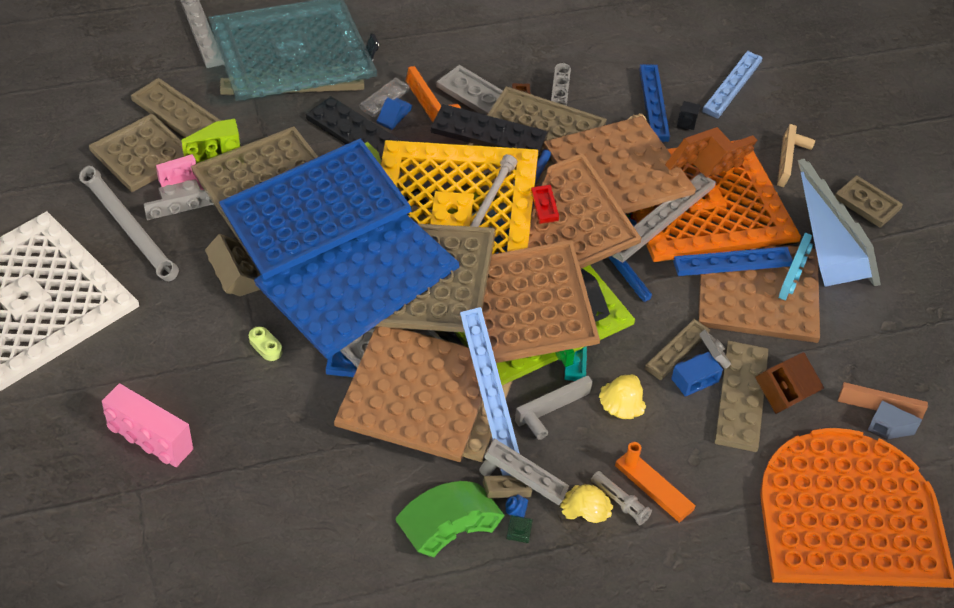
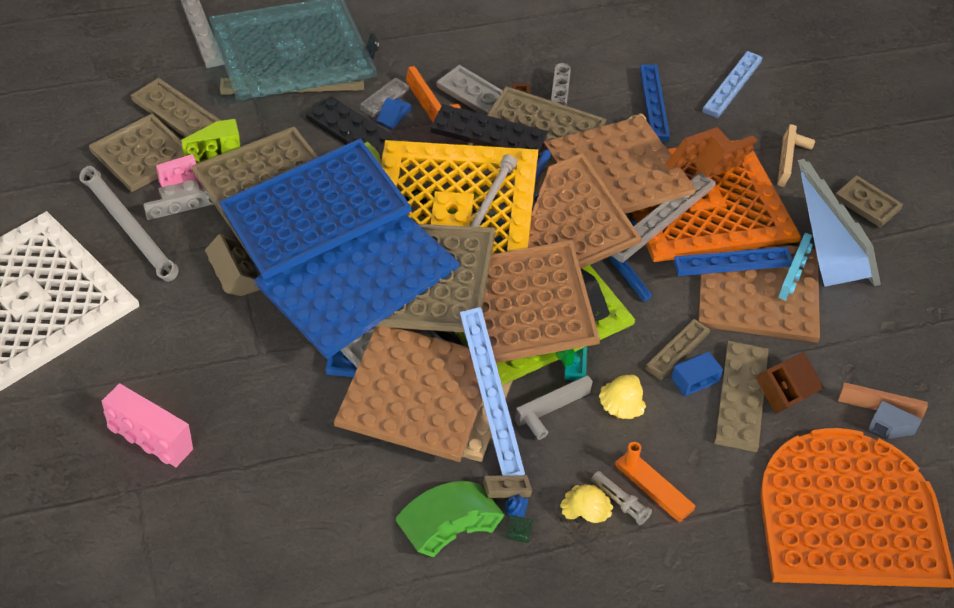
(263, 343): yellowish green plate -> none
(523, 470): light grey piece -> none
(545, 204): red plate -> none
(688, 115): black bracket -> none
(716, 349): light grey plate -> none

